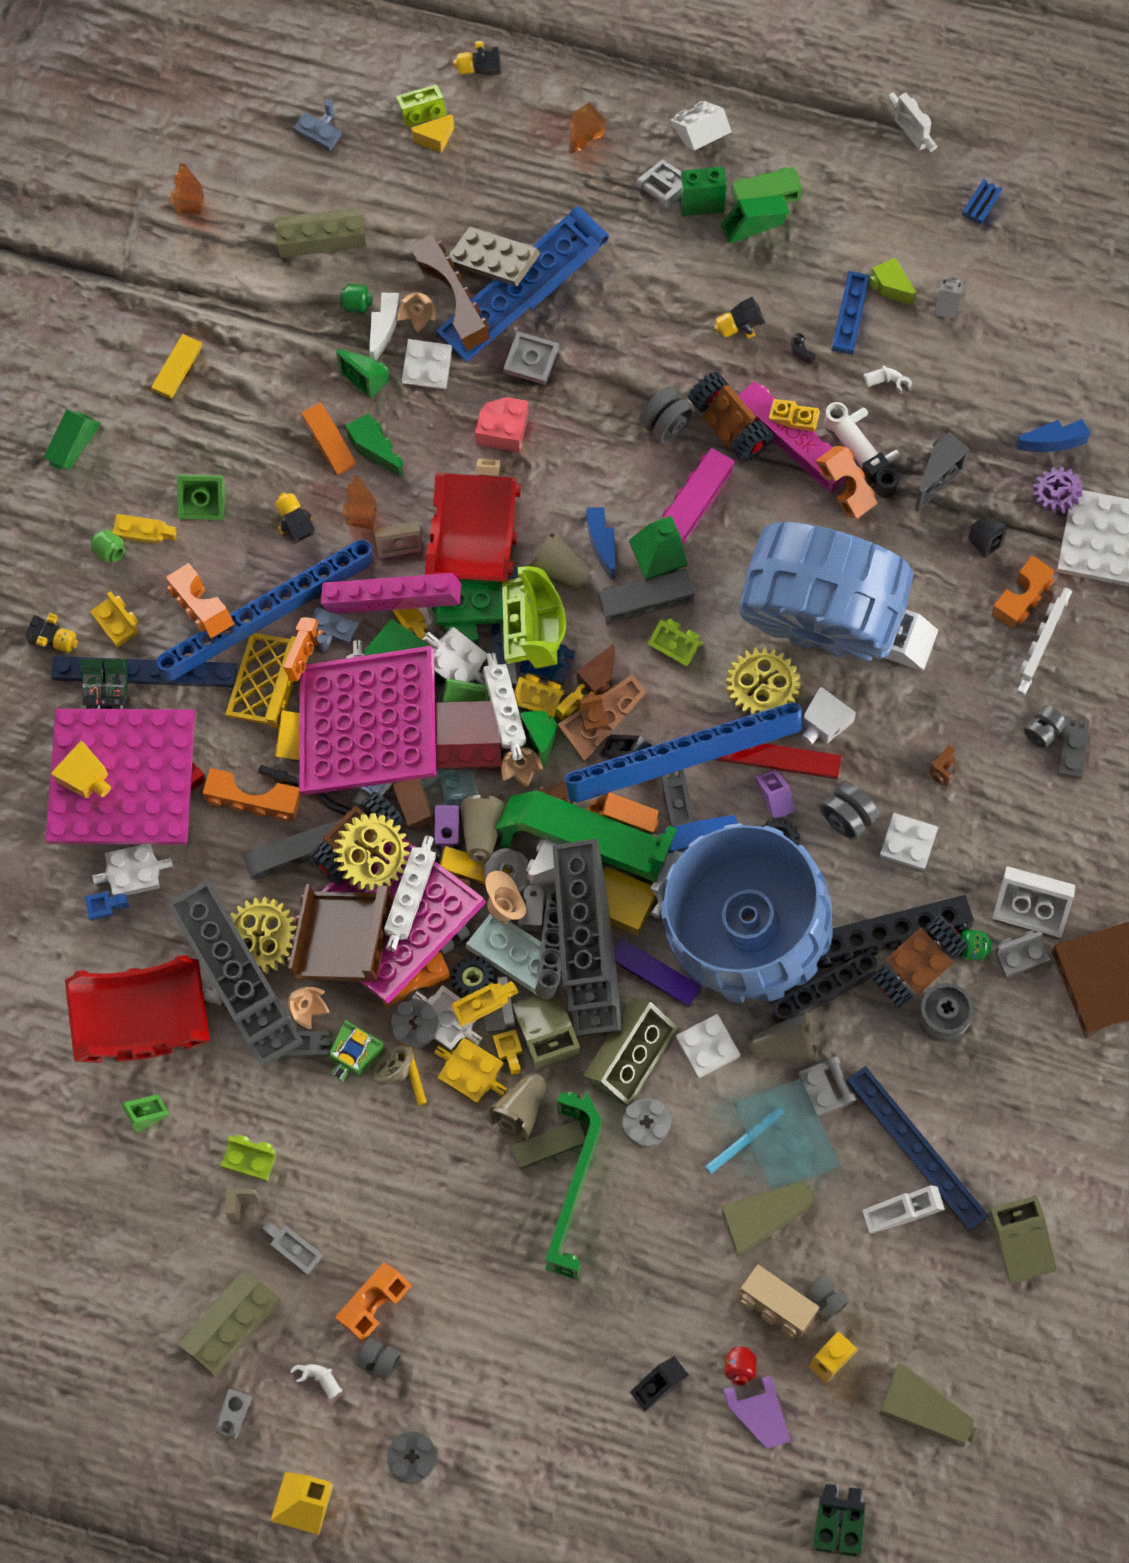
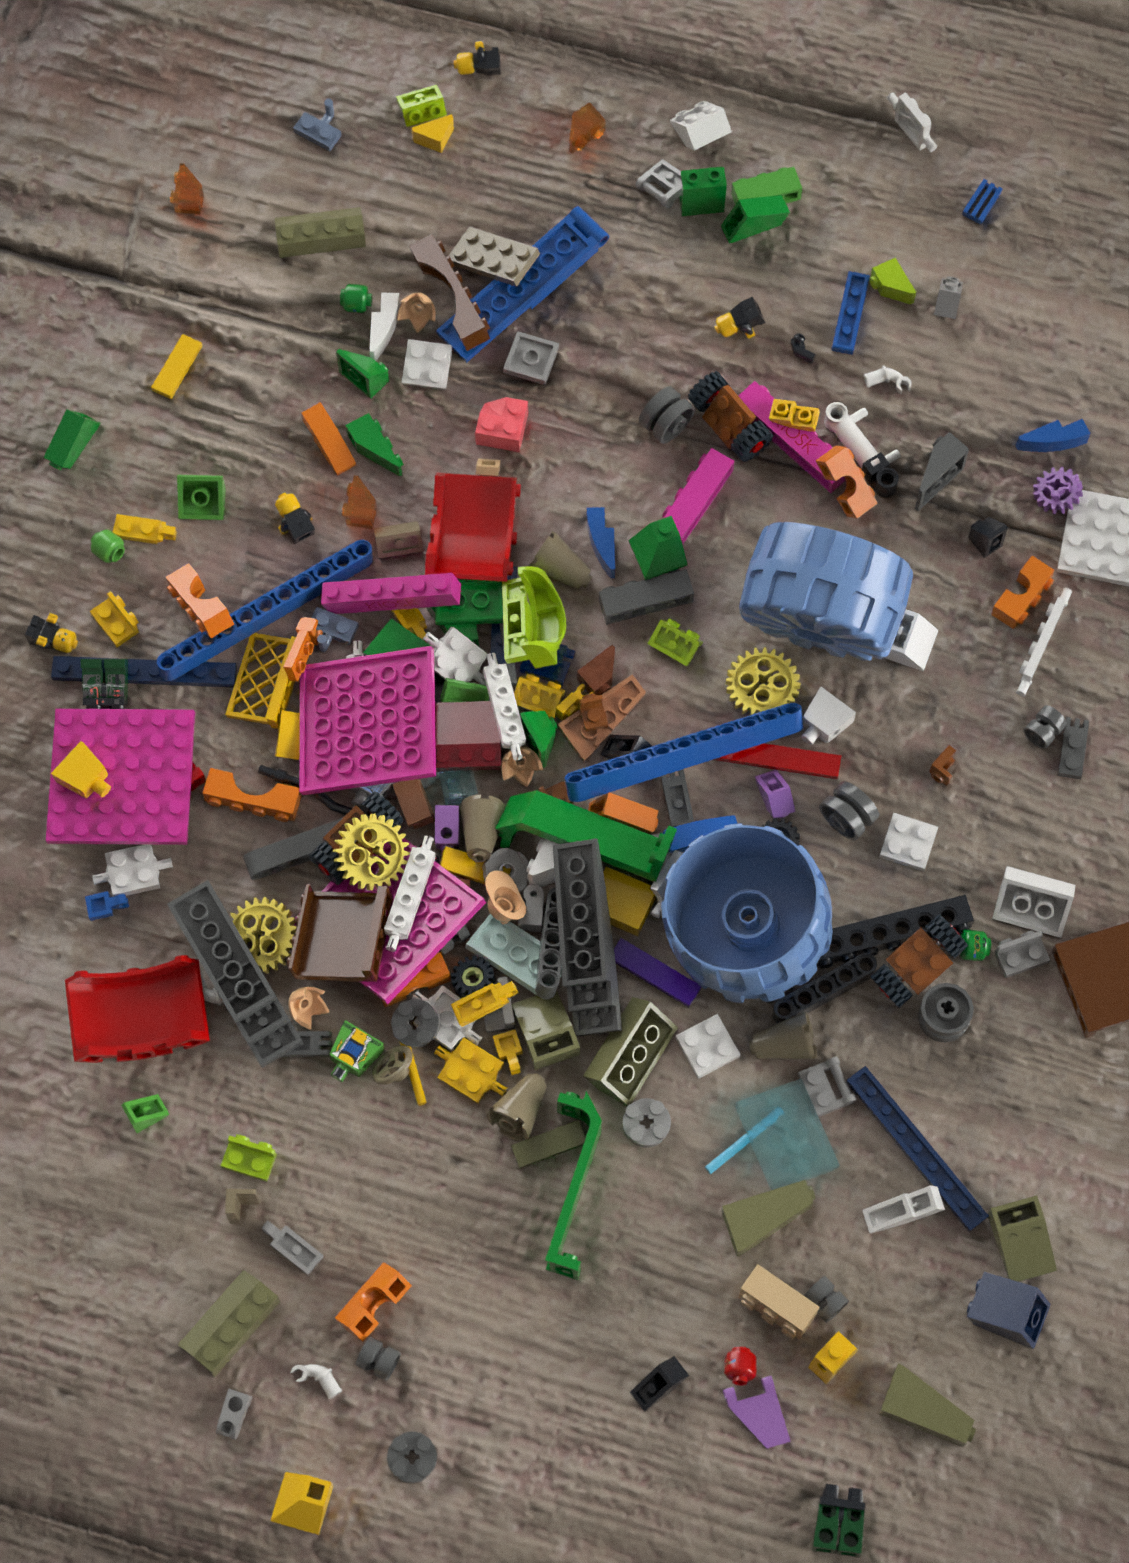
(1009, 1309): none -> dark blue slope

